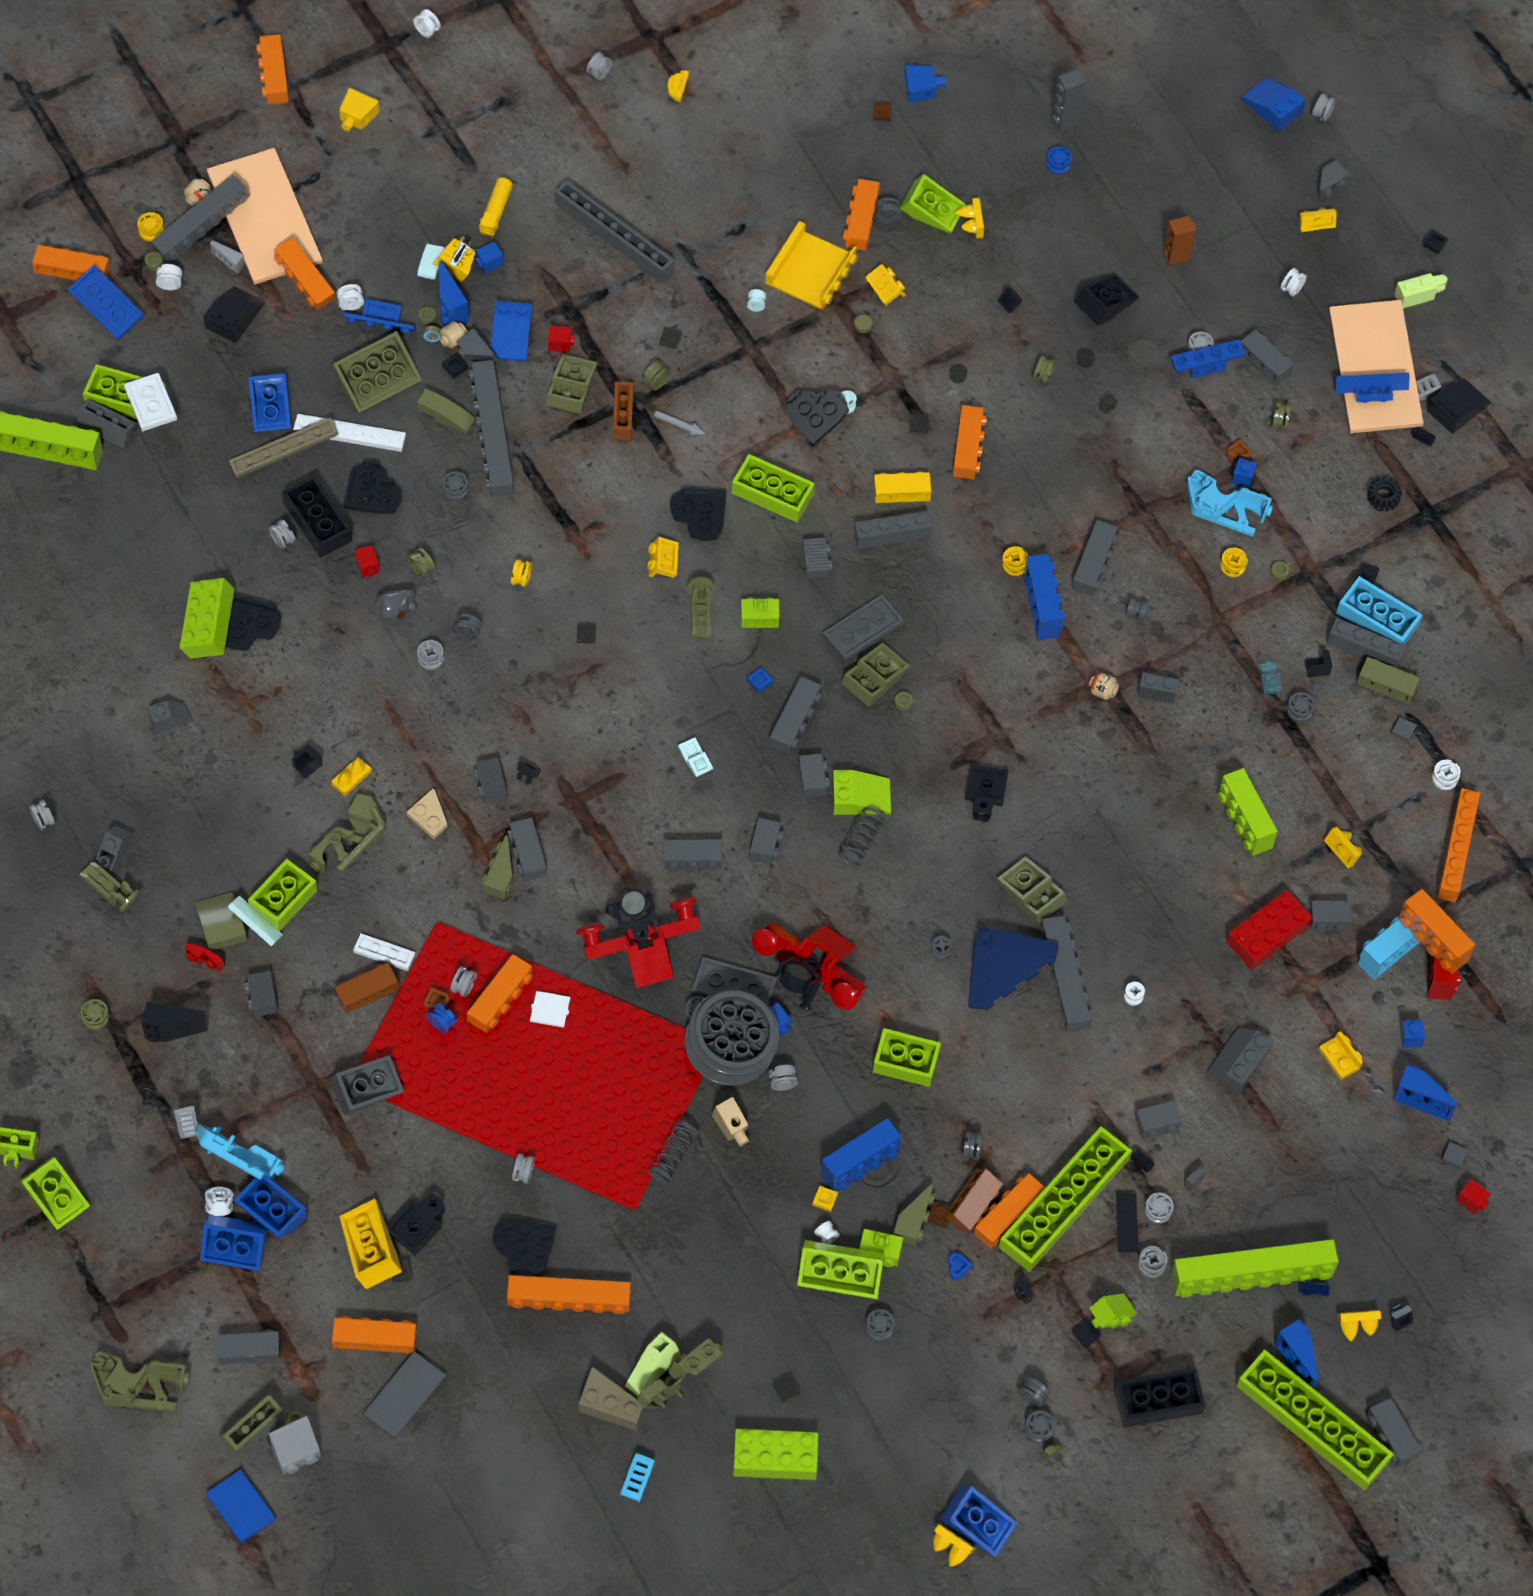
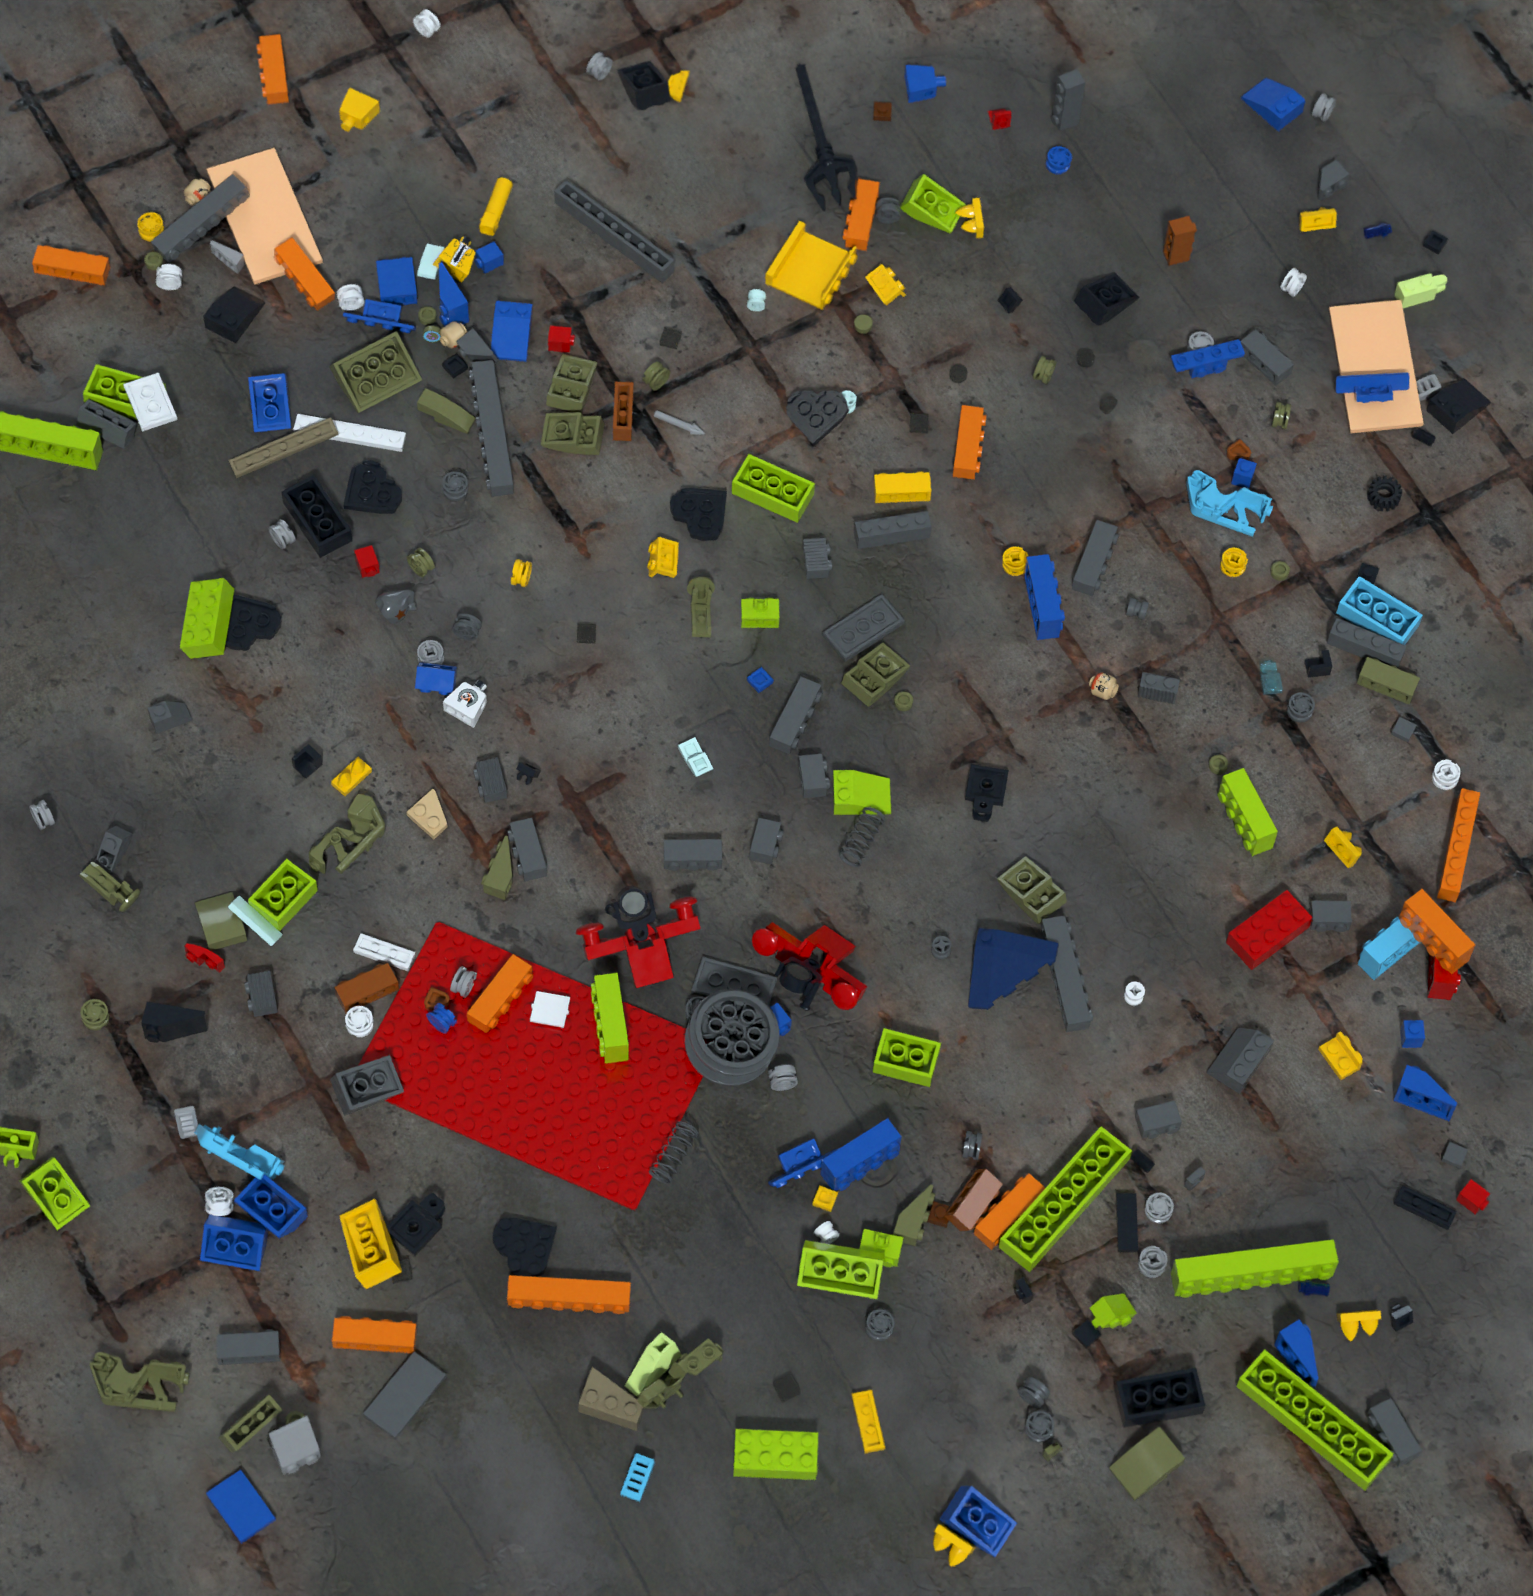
(106, 302): blue tile -> none
(359, 1022): none -> white wheel
(397, 281): none -> blue brick
(435, 678): none -> blue brick
(467, 702): none -> white torso
(523, 1168): light grey wheel -> none
(573, 433): none -> olive slope
(609, 1018): none -> lime brick
(644, 85): none -> black slope
(729, 1114): tan torso -> none
(798, 1160): none -> blue bracket
(828, 164): none -> black piece
(868, 1421): none -> yellow tile
(958, 1266): blue tile -> none
(1000, 118): none -> red bracket
(1147, 1463): none -> olive slope
(1218, 764): none -> olive tile
(1381, 230): none -> clear blue animal
(1425, 1207): none -> black tile

